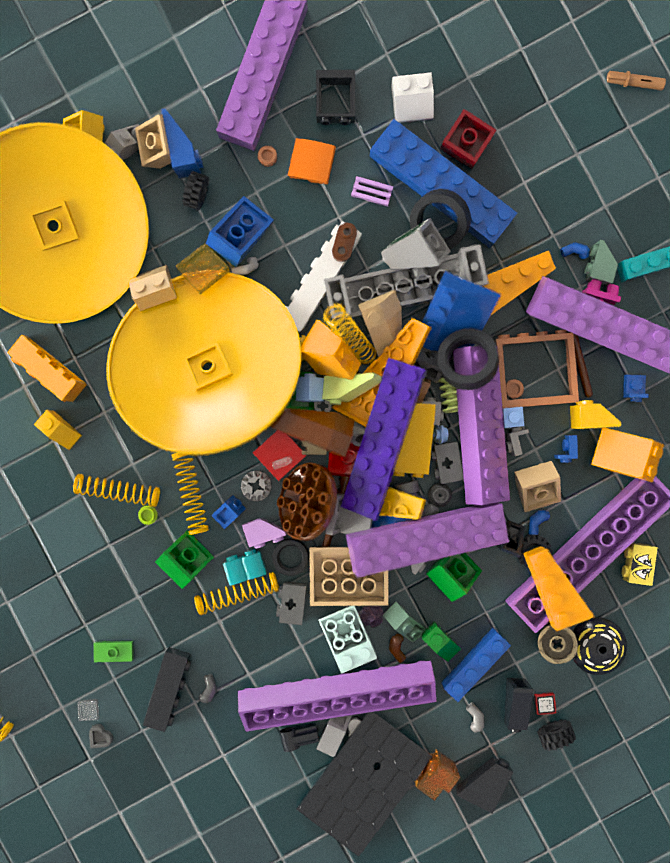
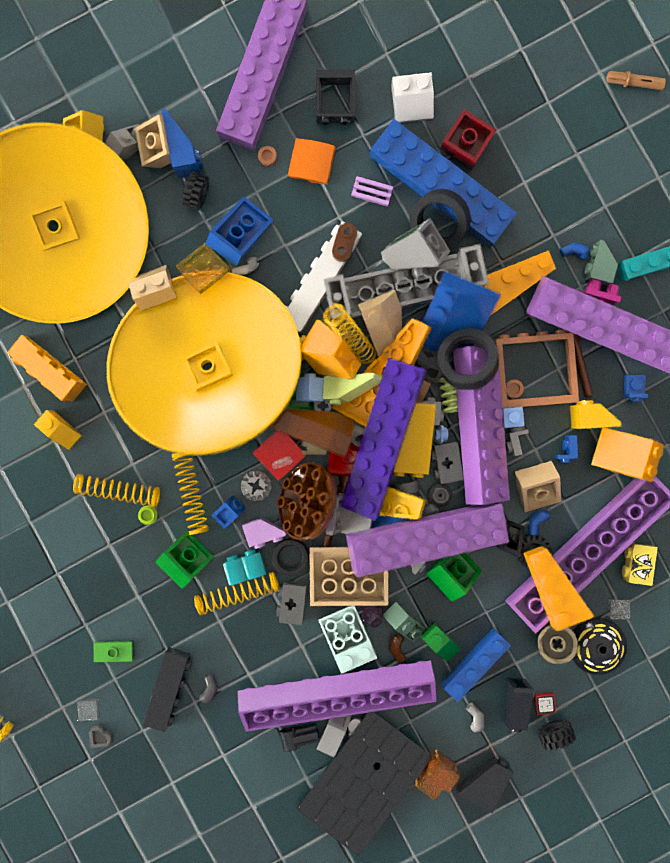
(619, 608): none -> clear tile

